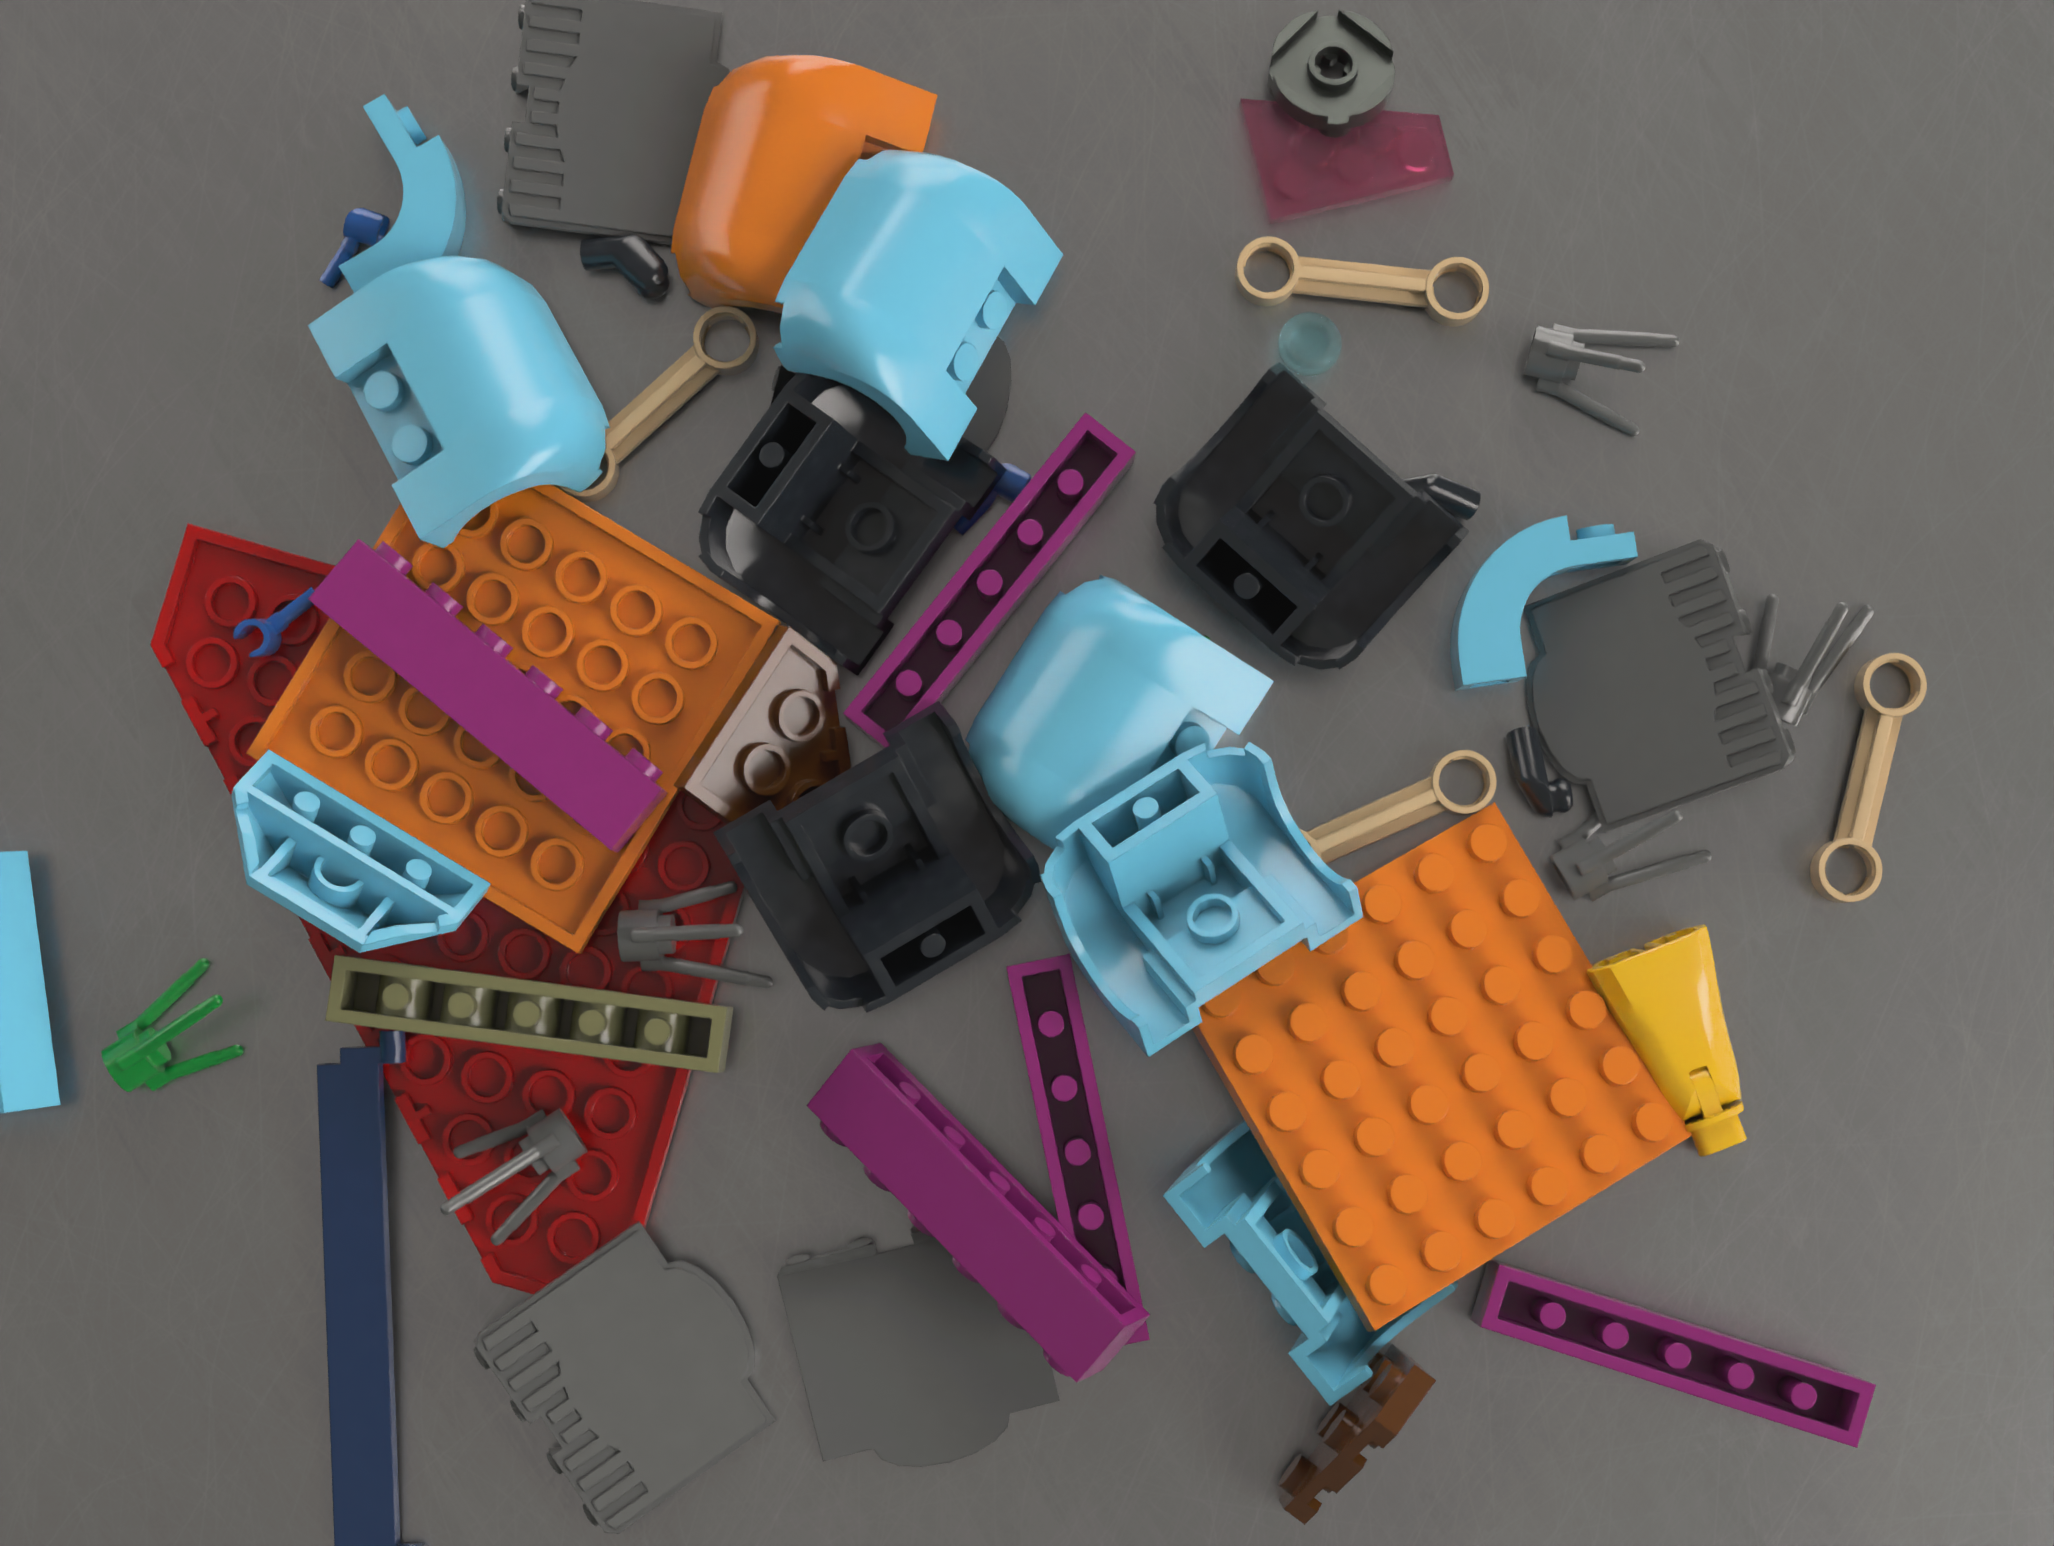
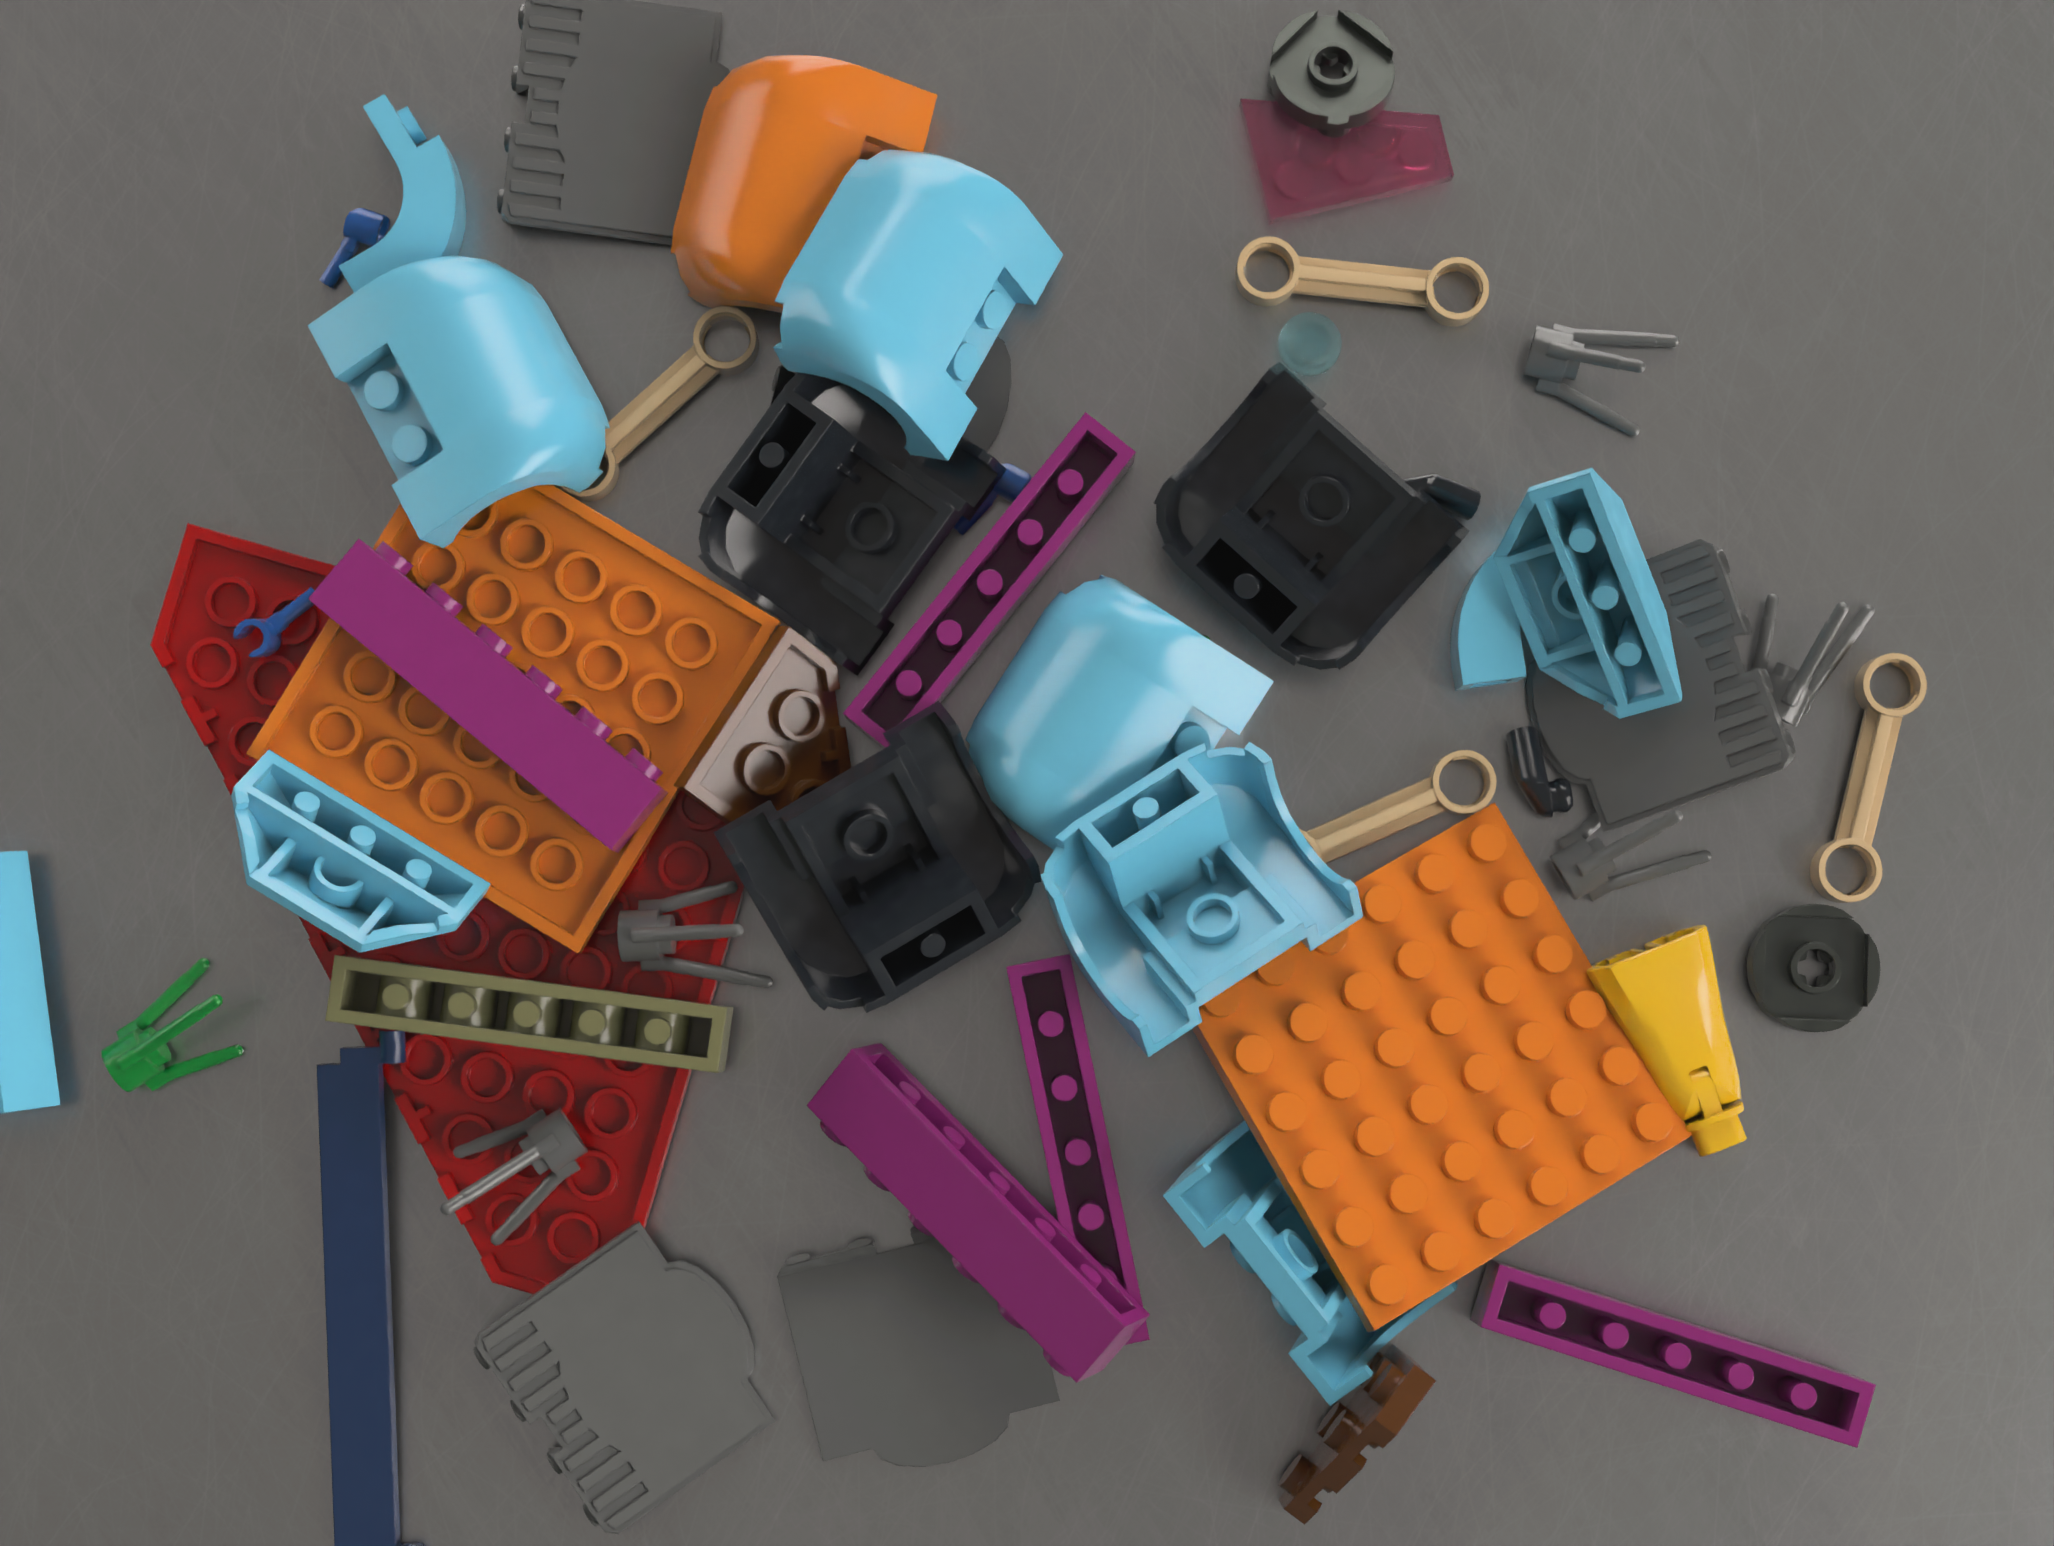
(632, 258): black arm -> none
(1589, 595): none -> medium azure wedge
(1838, 941): none -> pearl dark grey plate

